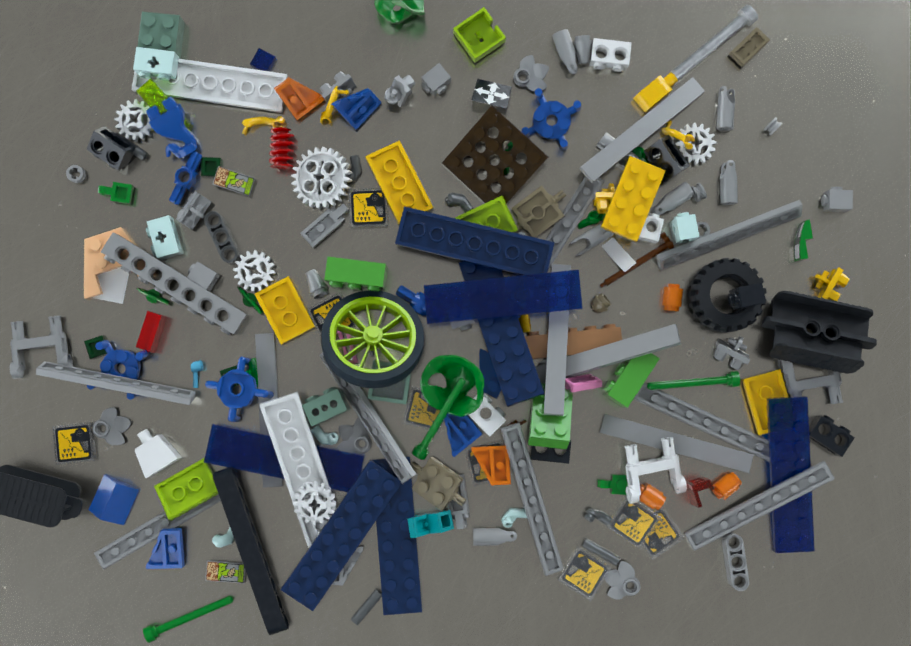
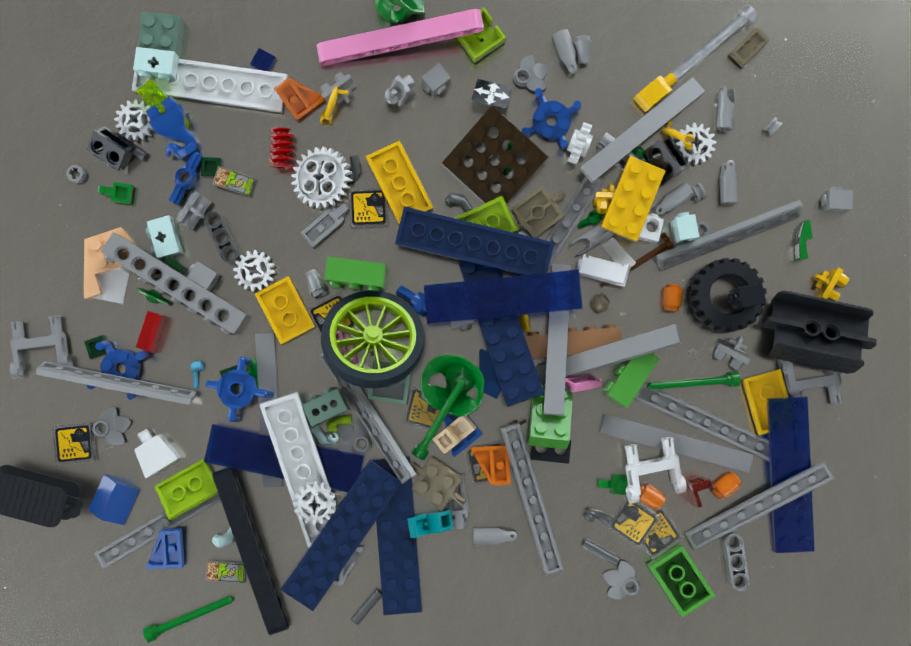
(176, 265): none -> dark green tile
(249, 300): green piece -> none
(261, 120): yellow piece -> none
(336, 421): none -> lime arm
(357, 107): blue wing -> none
(400, 37): none -> bright pink beam
(454, 433): none -> tan slope
(492, 423): white brick -> none
(511, 515): light aqua arm -> none
(580, 143): none -> white gear
(584, 573): clear tile -> none
(603, 270): none -> white window
(610, 48): white brick -> none
(680, 580): none -> bright green brick
(827, 439): black brick -> none

